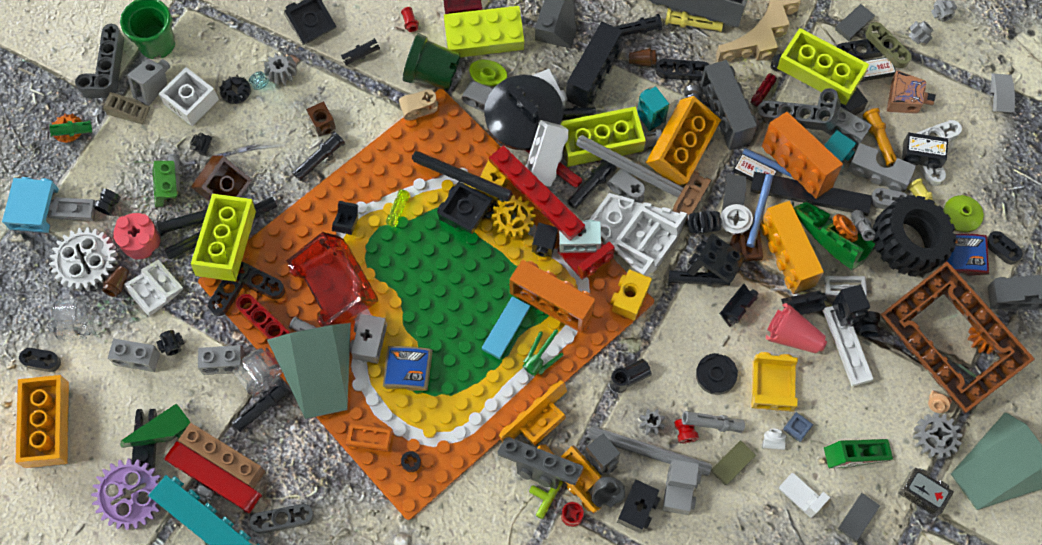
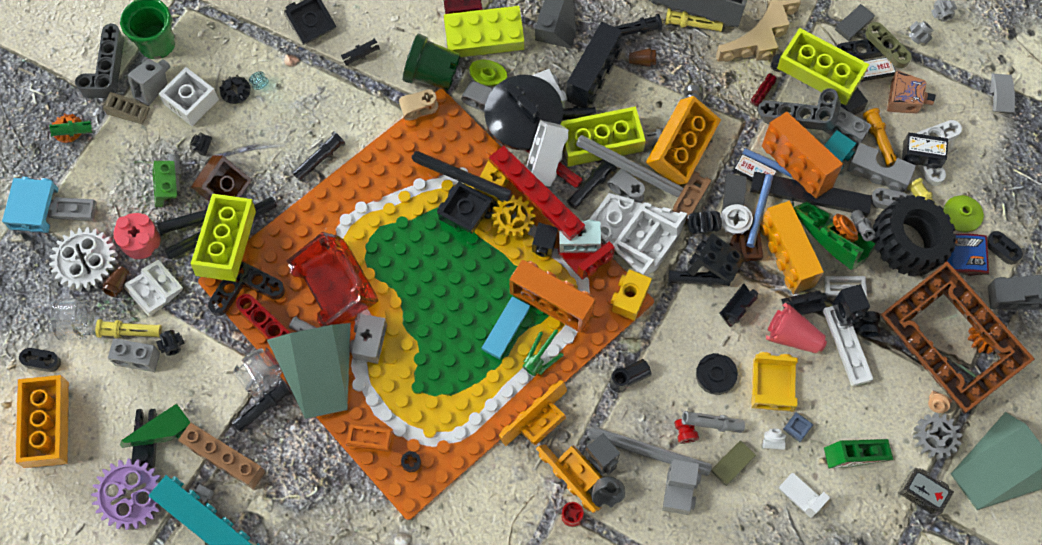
(107, 201): black wheel -> none
(117, 331): none -> light yellow pin
(213, 477): red beam -> none
(220, 359): light grey brick -> none
(266, 527): dark grey beam -> none
(280, 68): light grey gear -> none
(320, 112): reddish brown brick -> none
(346, 218): black bracket -> none
(397, 208): clear neon green axle -> none
(407, 368): slope -> none
(411, 23): red pin -> none
(539, 464): dark grey bracket -> none
(546, 497): lime piece -> none
(638, 494): black brick -> none
(652, 108): teal brick -> none
(654, 416): light grey gear -> none
(669, 74): black beam -> none
(728, 103): dark grey brick -> none
(858, 517): dark grey tile -> none

